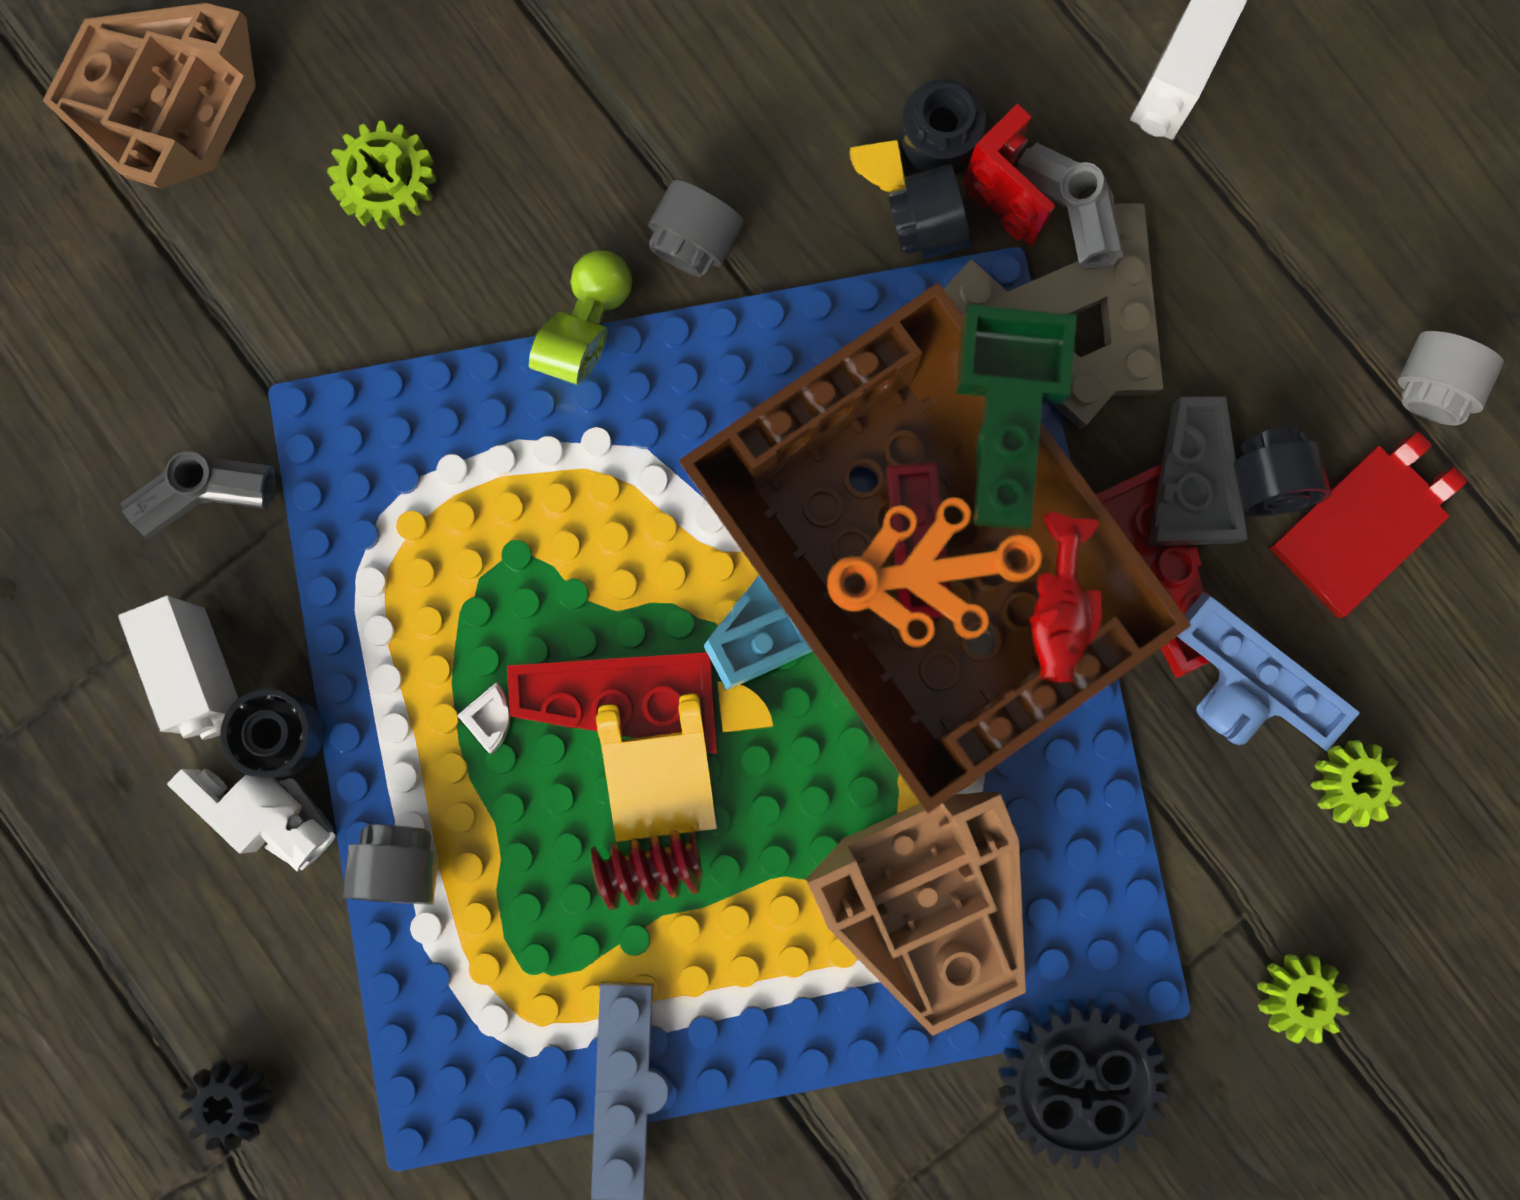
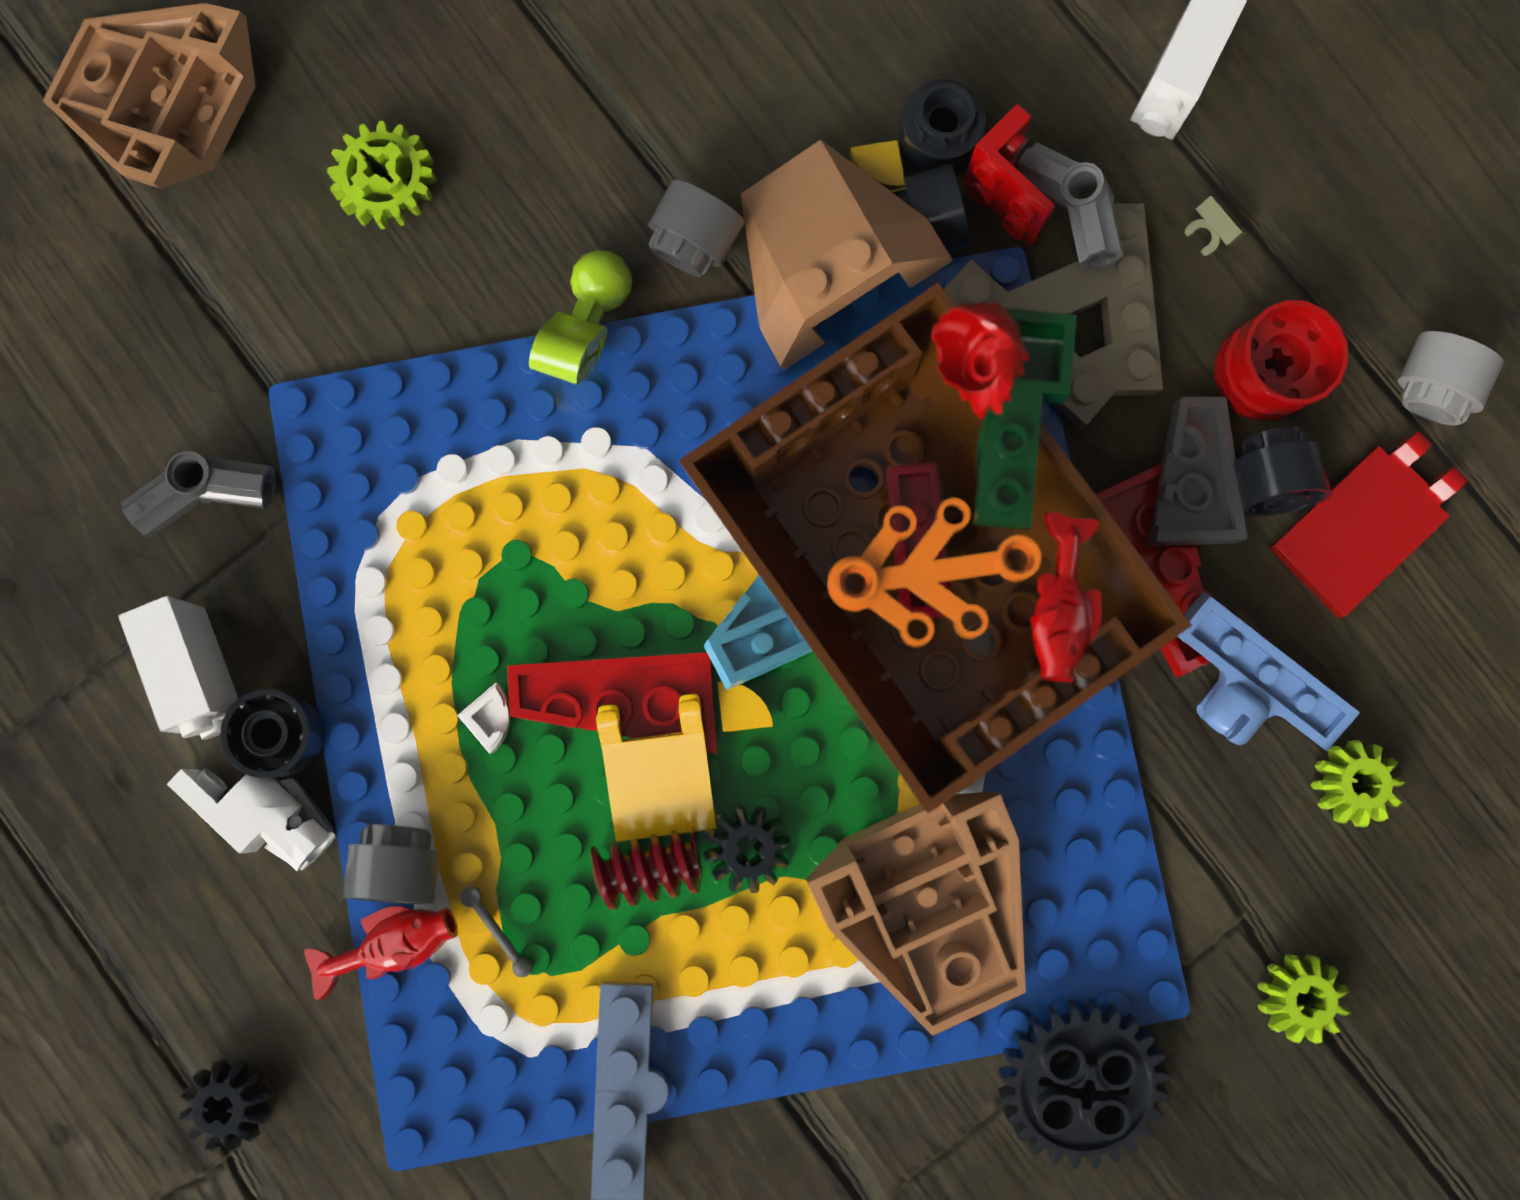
(394, 942): none -> red animal
(472, 898): none -> dark grey hinge
(765, 848): none -> black gear
(822, 240): none -> medium nougat wedge
(980, 354): none -> red hair
(1219, 222): none -> olive tile
(1299, 344): none -> red wheel

